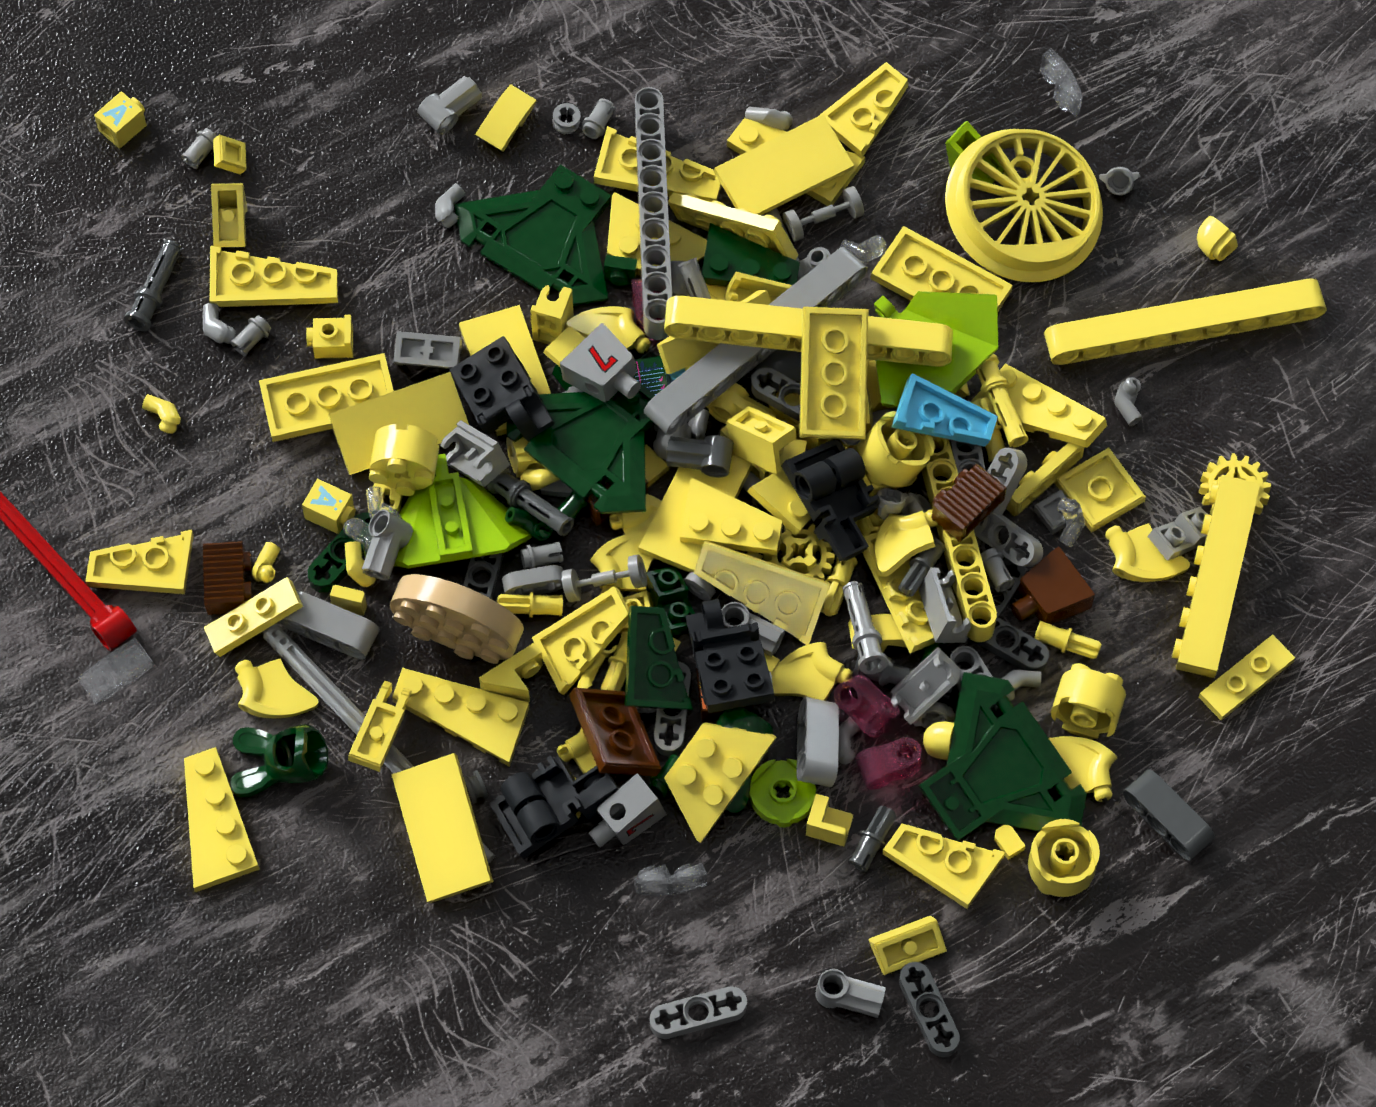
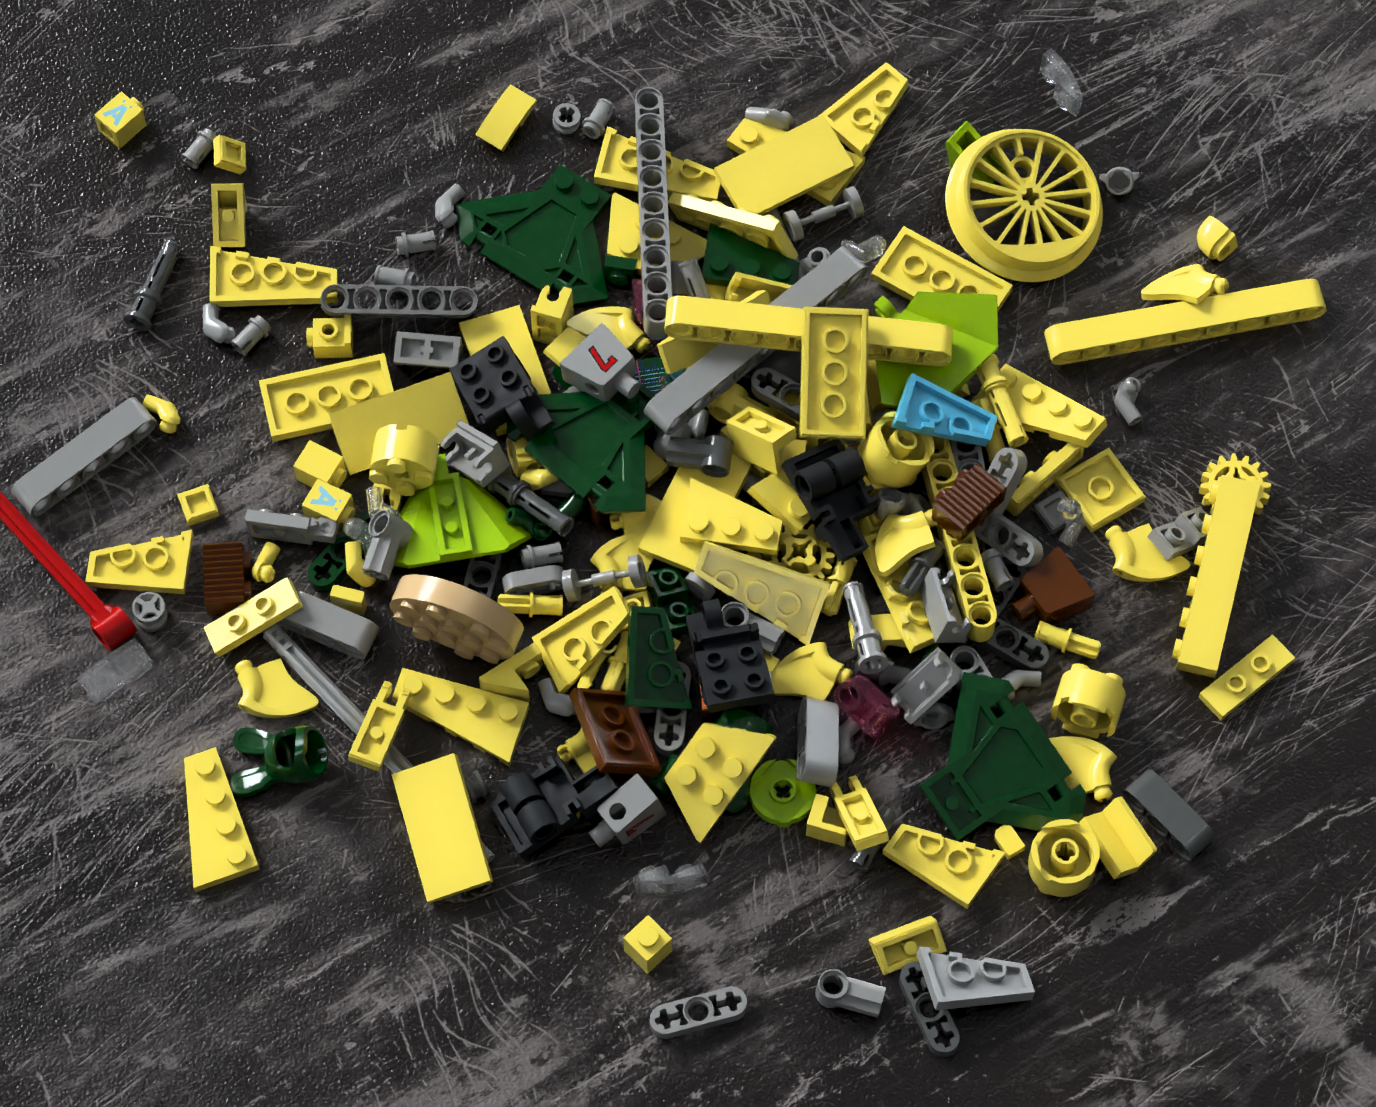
(83, 457): none -> light grey beam
(147, 604): none -> light grey wheel
(198, 505): none -> light yellow tile
(290, 527): none -> light grey hinge
(319, 463): none -> light yellow brick
(392, 276): none -> light grey pin
(413, 243): none -> light grey pin
(414, 295): none -> light grey beam
(444, 109): light grey piece -> none
(554, 701): none -> light grey arm
(647, 944): none -> light yellow brick
(859, 815): none -> light yellow hinge
(885, 764): clear pink piece -> none
(938, 739): light yellow piece -> none
(971, 982): none -> light grey wing
(1121, 838): none -> light yellow panel
(1186, 284): none -> light yellow arm

